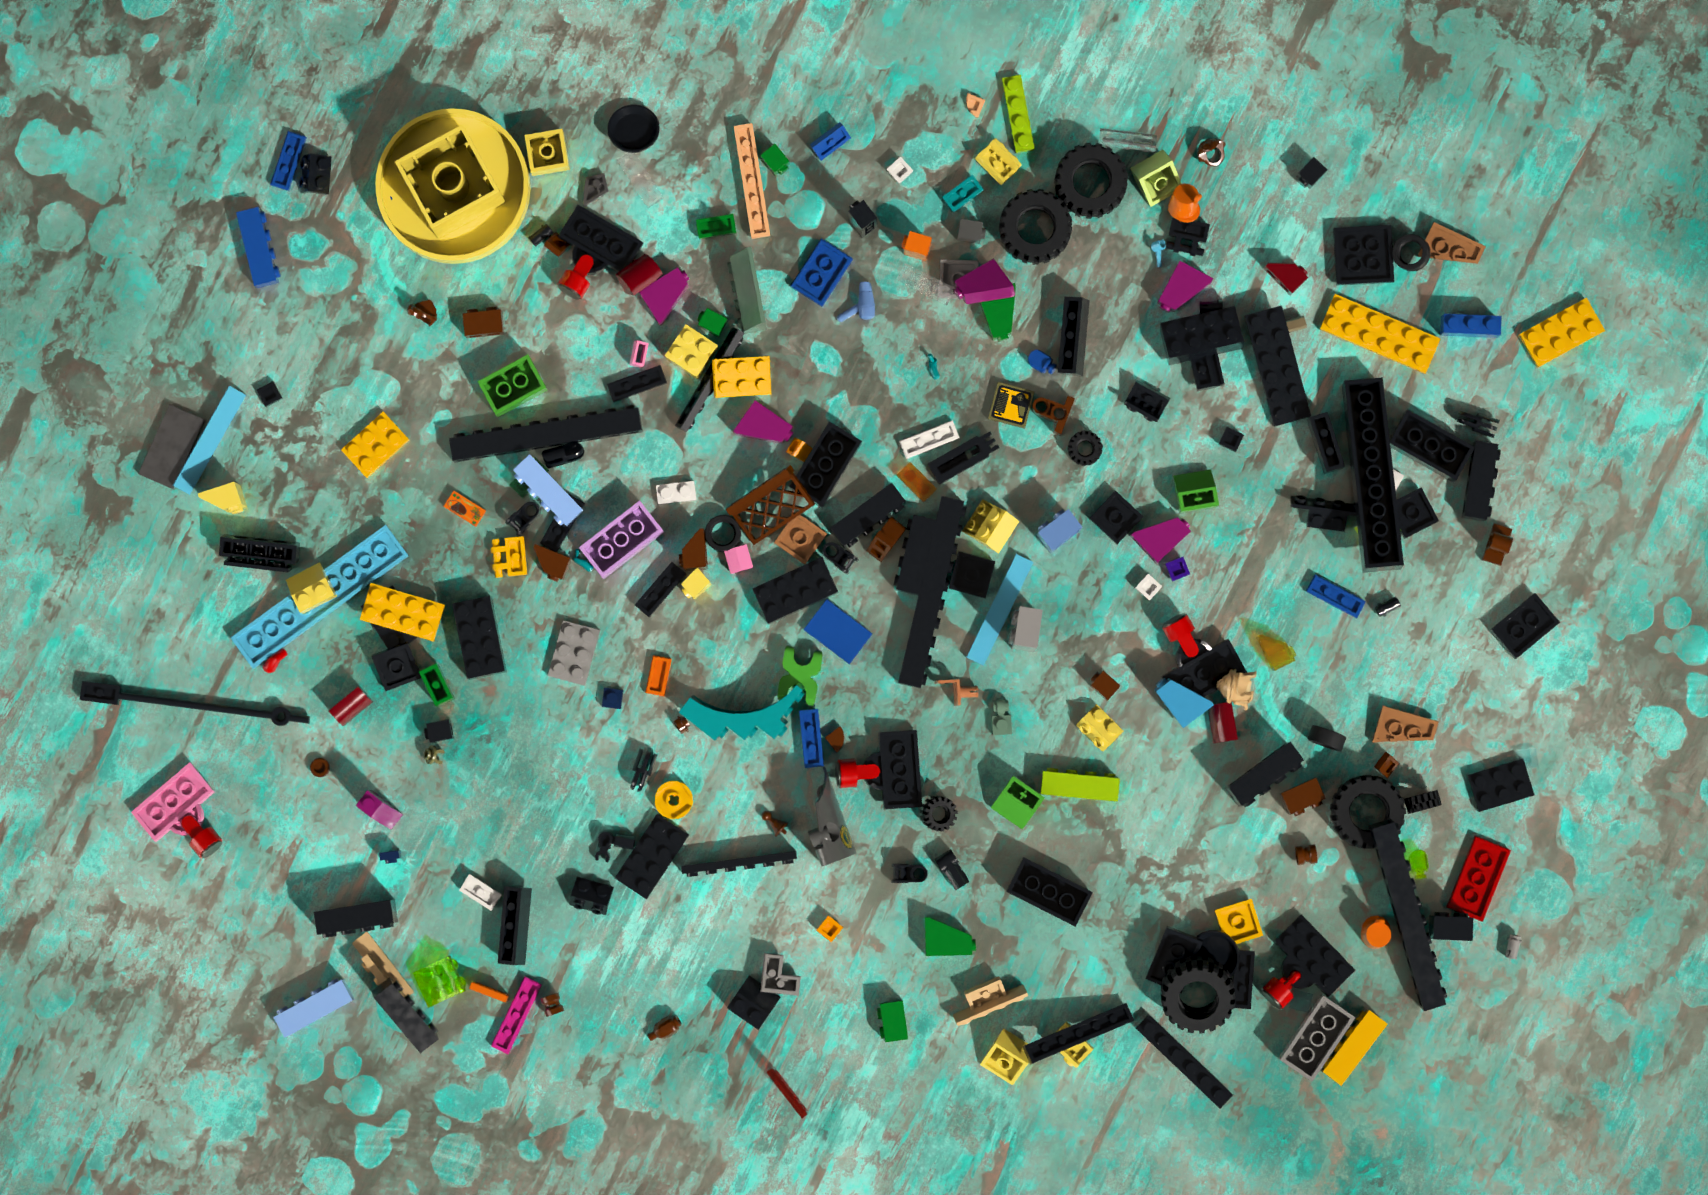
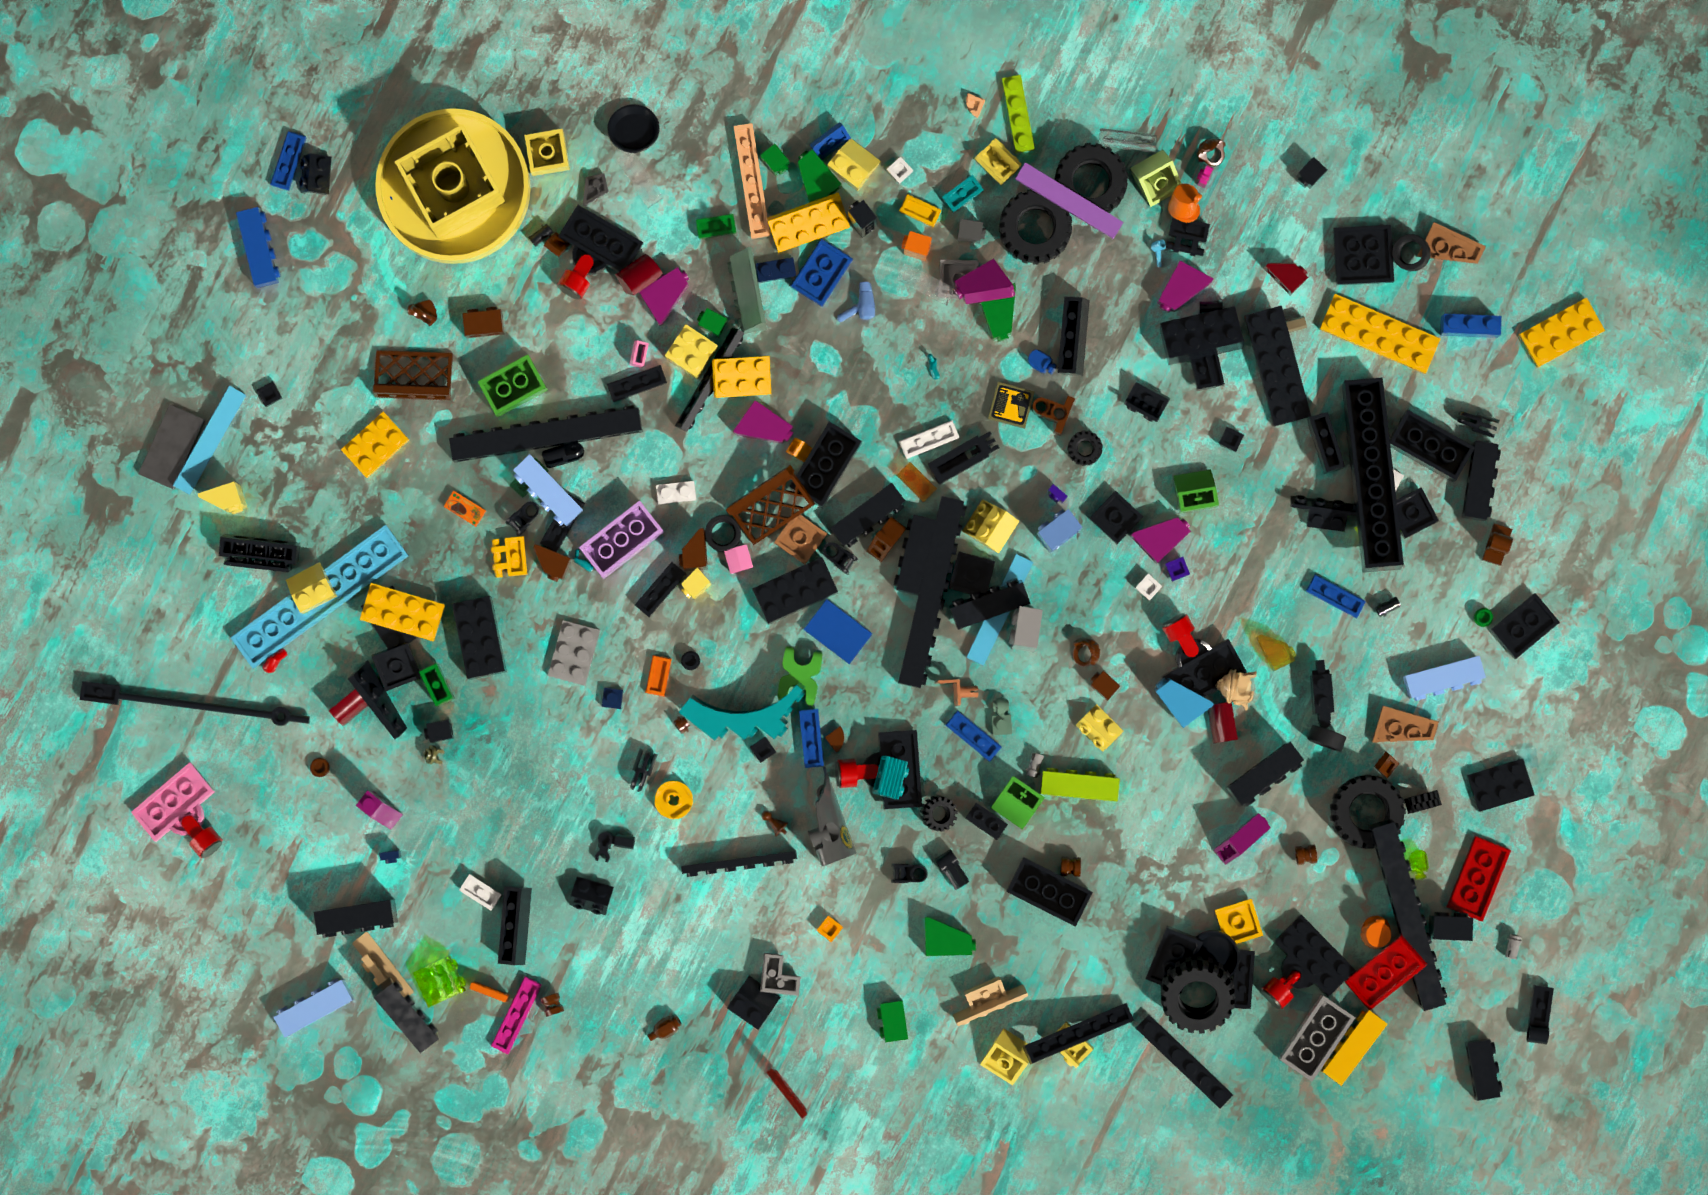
(376, 697): none -> black wing
(416, 391): none -> reddish brown fence
(651, 856): black plate -> none
(690, 660): none -> black plate
(763, 749): none -> black plate
(776, 270): none -> dark blue plate
(808, 222): none -> yellow plate
(817, 177): none -> green slope
(853, 164): none -> light yellow slope
(890, 777): none -> teal brick
(920, 210): none -> yellow tile
(973, 736): none -> blue tile
(986, 821): none -> black brick
(989, 604): none -> black brick
(1034, 765): none -> light grey pin
(1056, 494): none -> dark purple plate
(1069, 200): none -> medium lavender tile
(1071, 866): none -> reddish brown wheel
(1093, 647): none -> reddish brown piece
(1204, 176): none -> dark pink plate
(1242, 838): none -> magenta slope
(1303, 796): reddish brown brick -> none
(1322, 694): none -> black hinge
(1385, 972): none -> red tile
(1444, 677): none -> light blue brick
(1483, 617): none -> green plate
(1483, 1069): none -> black brick
(1539, 1015): none -> black plate

